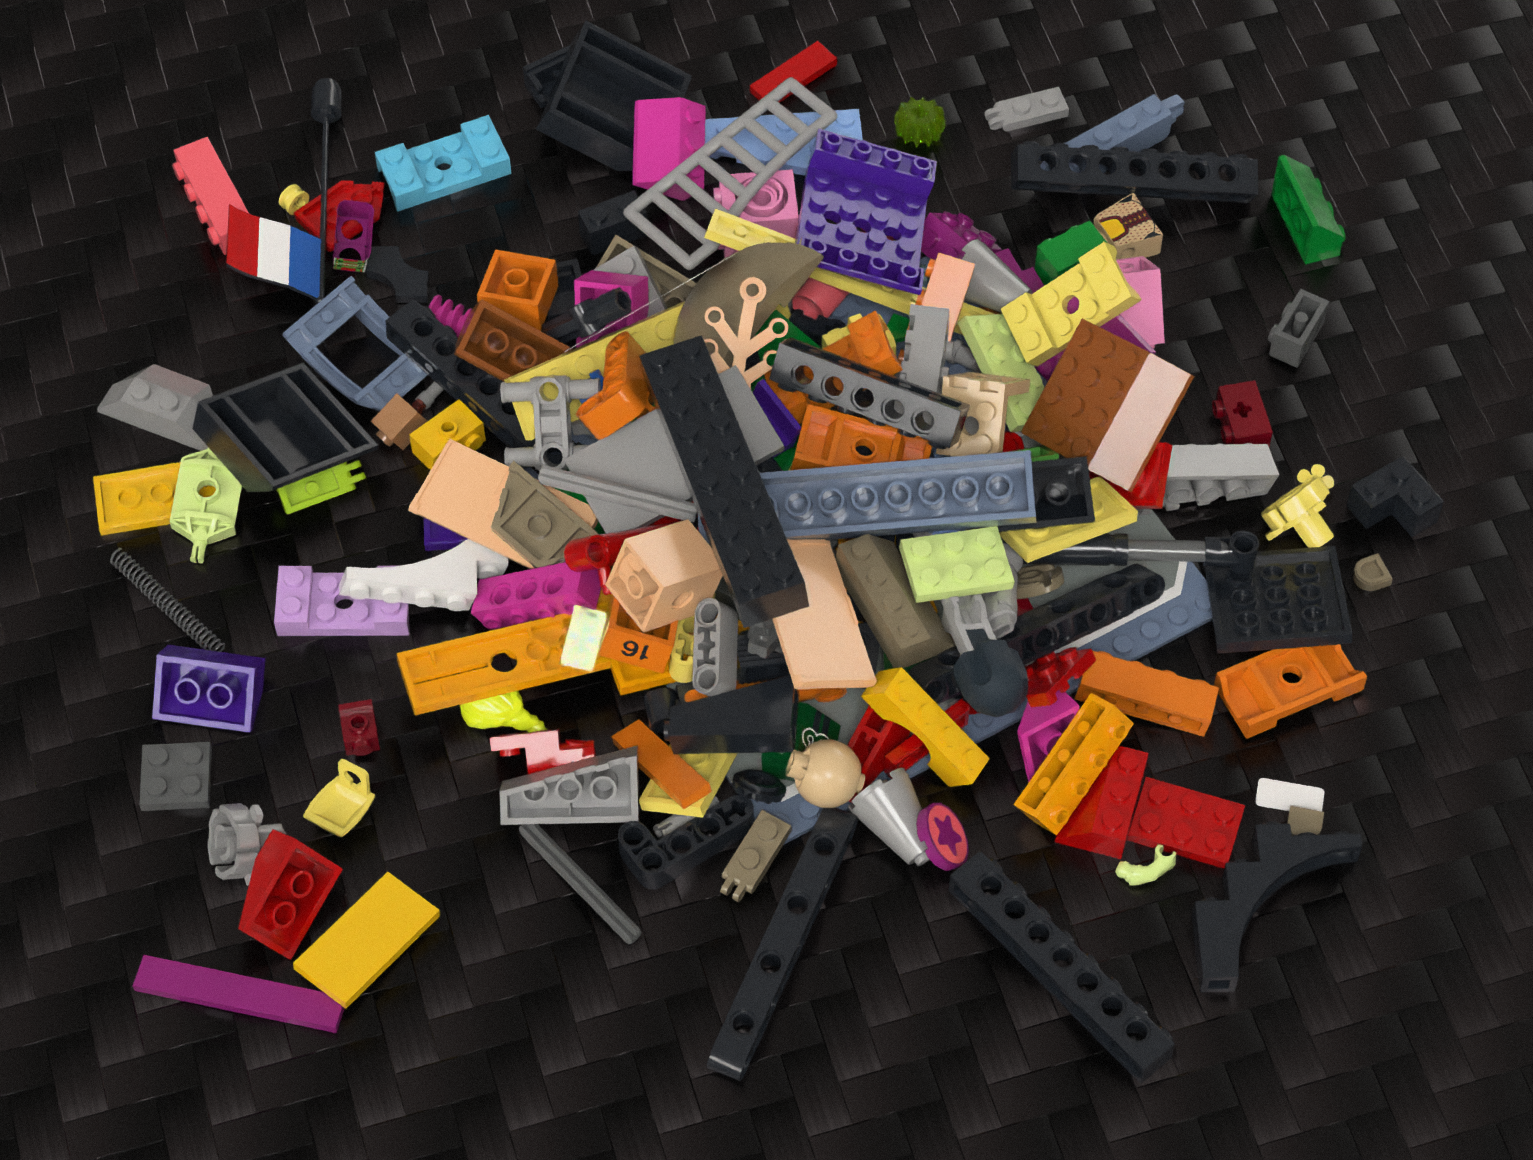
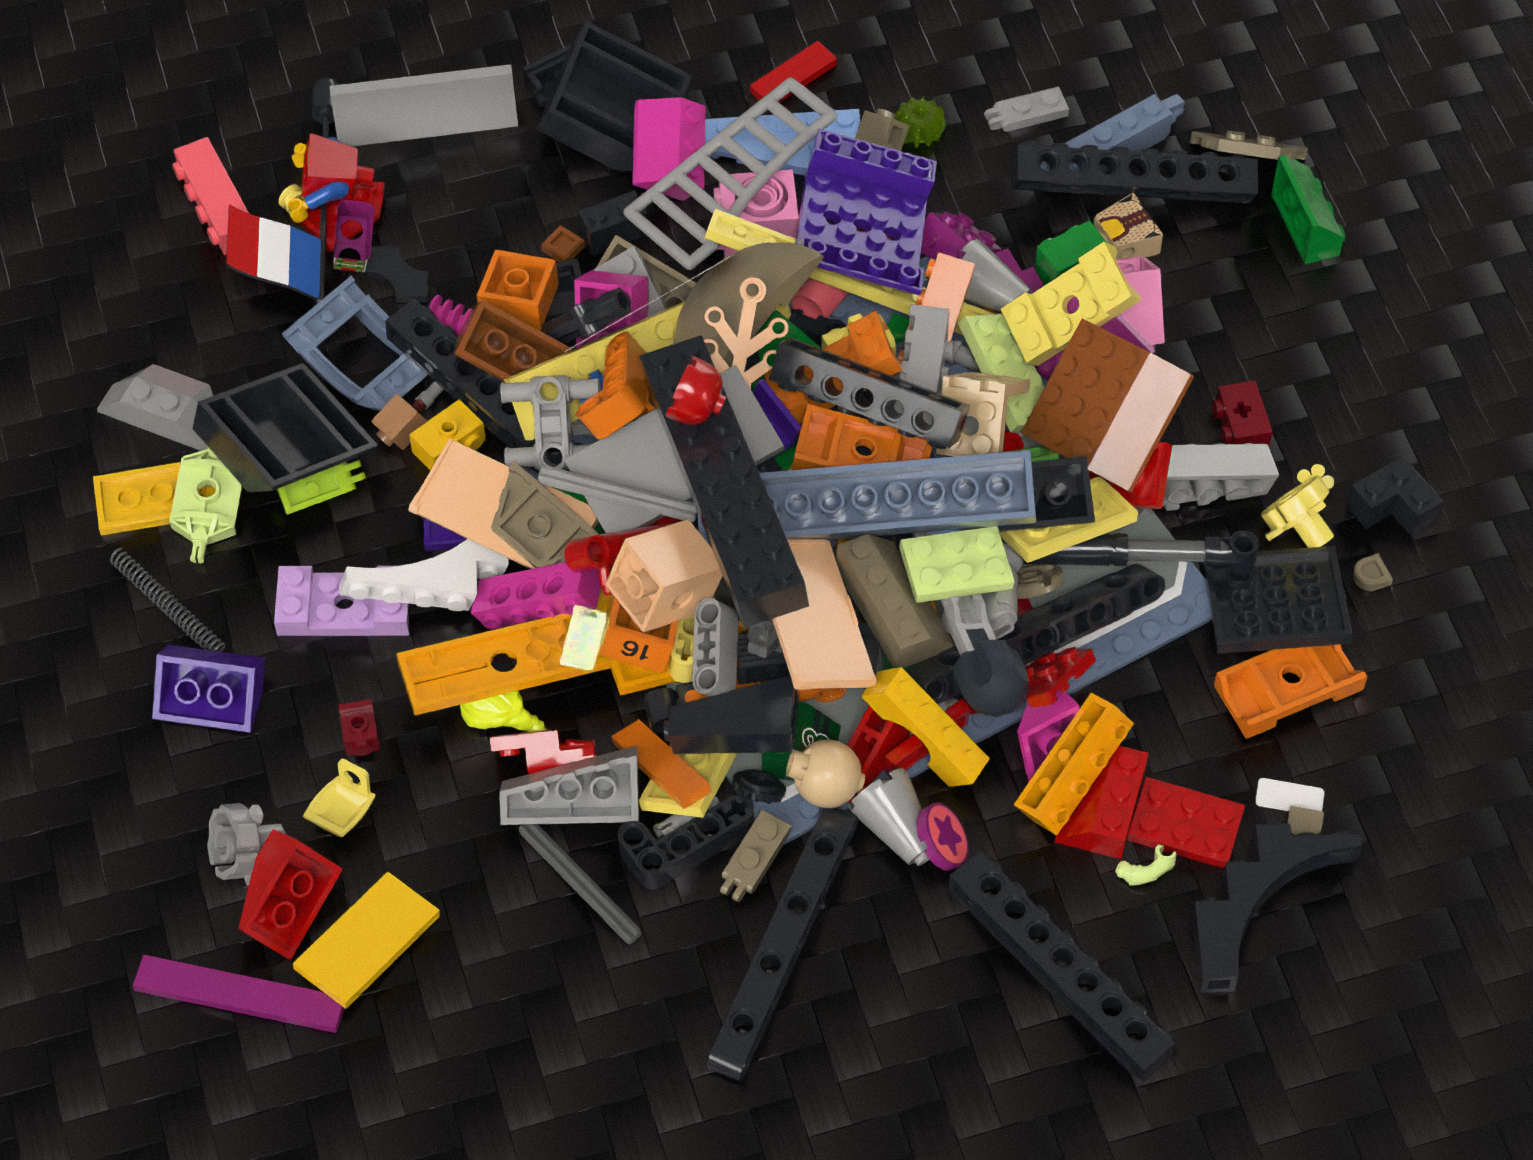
(175, 776): dark grey plate -> none
(327, 175): none -> torso
(424, 106): none -> light grey arch
(474, 158): medium azure piece -> none
(562, 244): none -> dark orange tile
(697, 394): none -> red cylinder
(882, 129): none -> dark tan brick
(1150, 693): orange brick -> none
(1236, 143): none -> dark tan wing
(1298, 327): dark grey brick -> none

